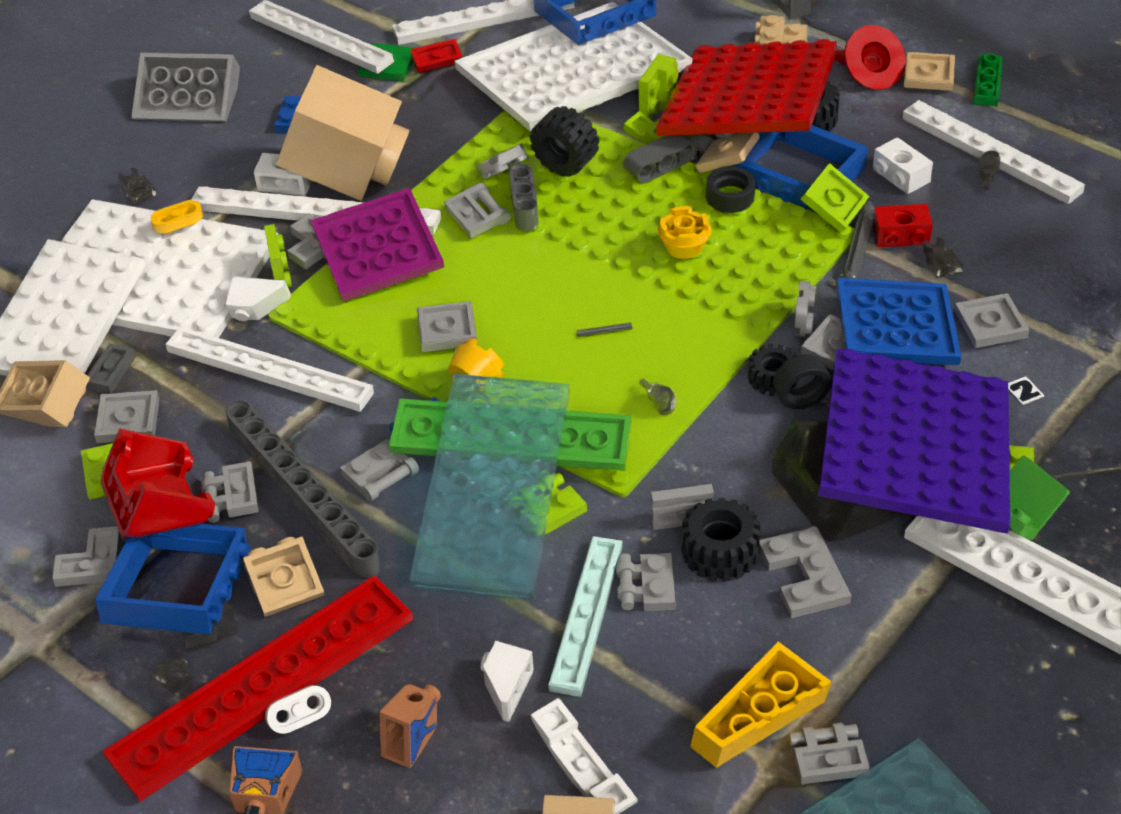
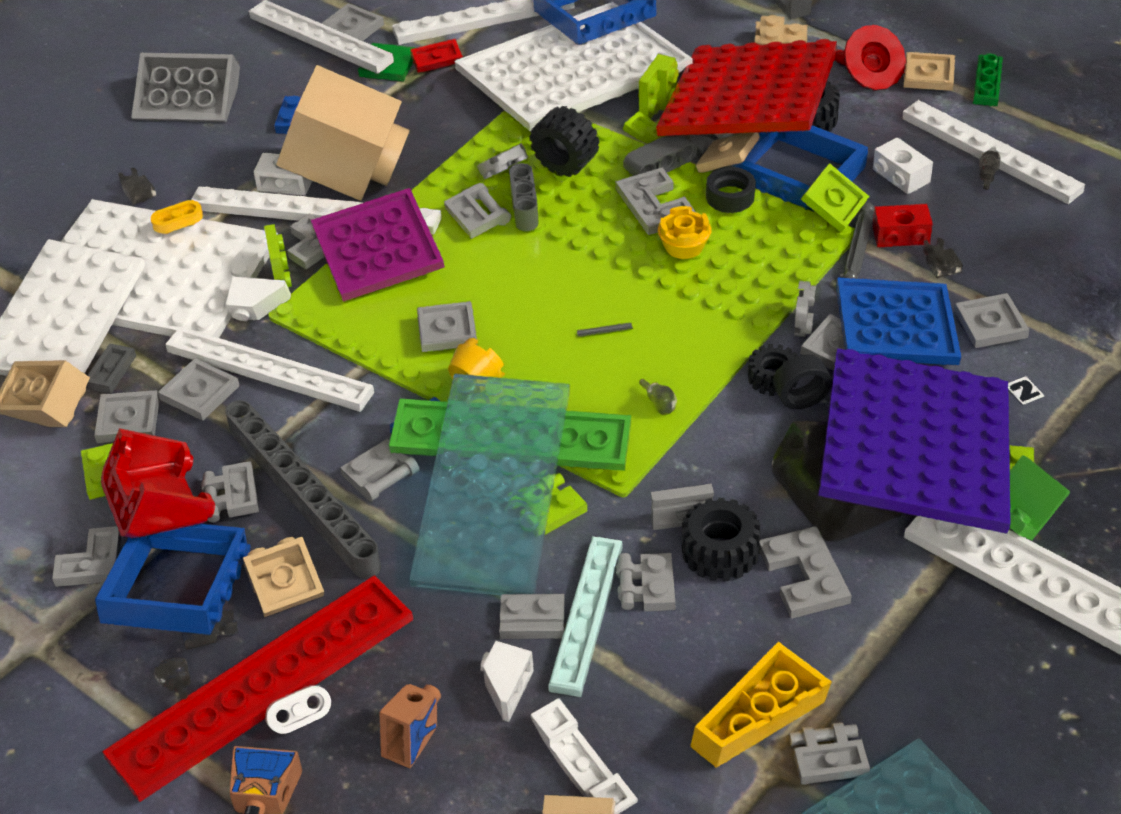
(198, 389): none -> light grey plate
(354, 22): none -> light grey plate
(532, 616): none -> light grey plate
(640, 197): none -> light grey plate

